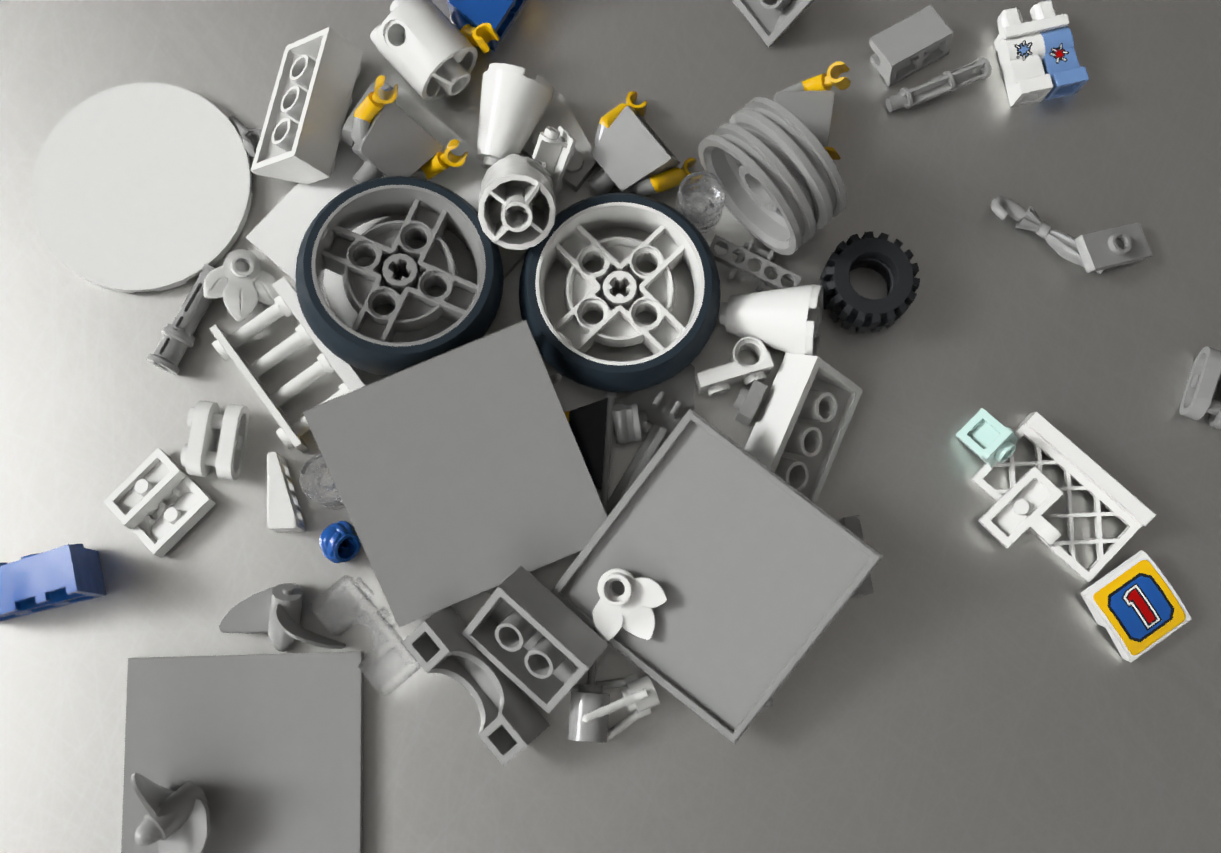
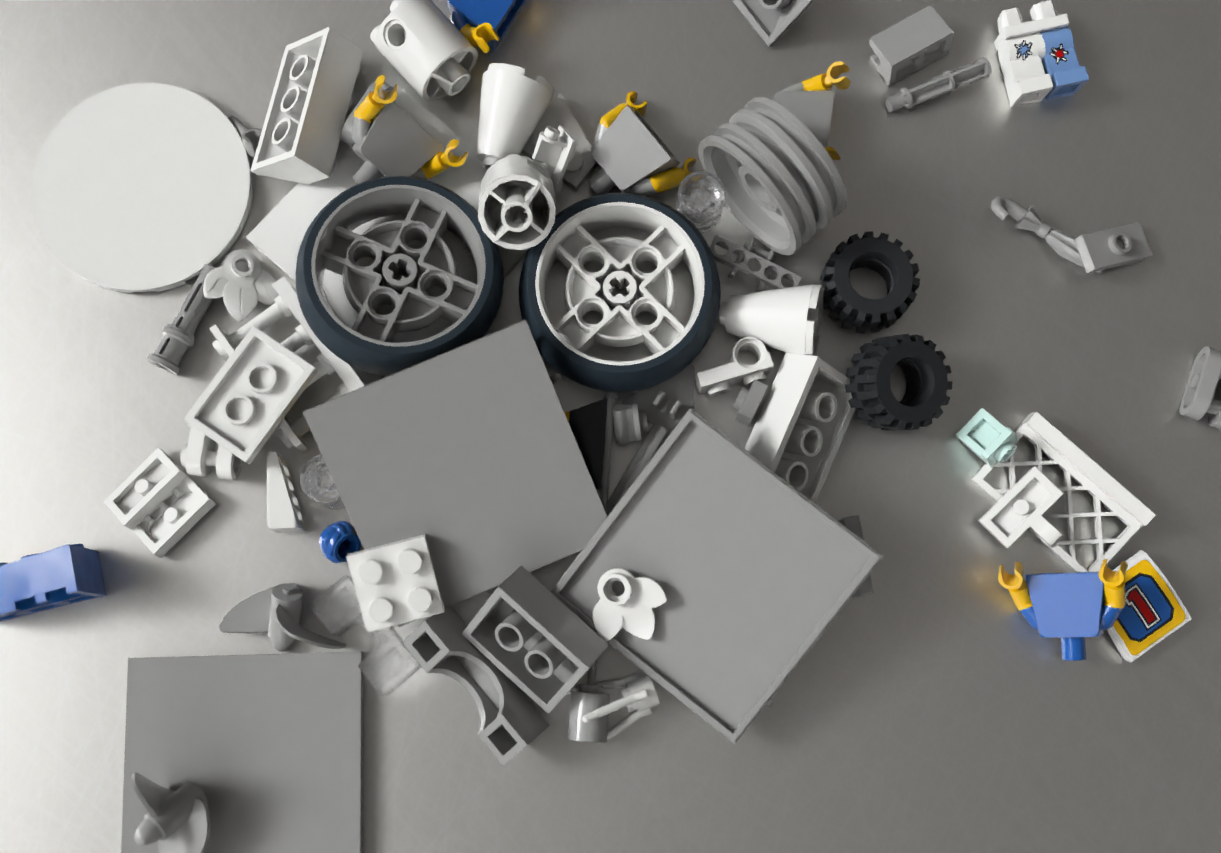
(250, 395): none -> white plate
(395, 583): none -> white plate
(924, 376): none -> black tyre
(1068, 603): none -> torso

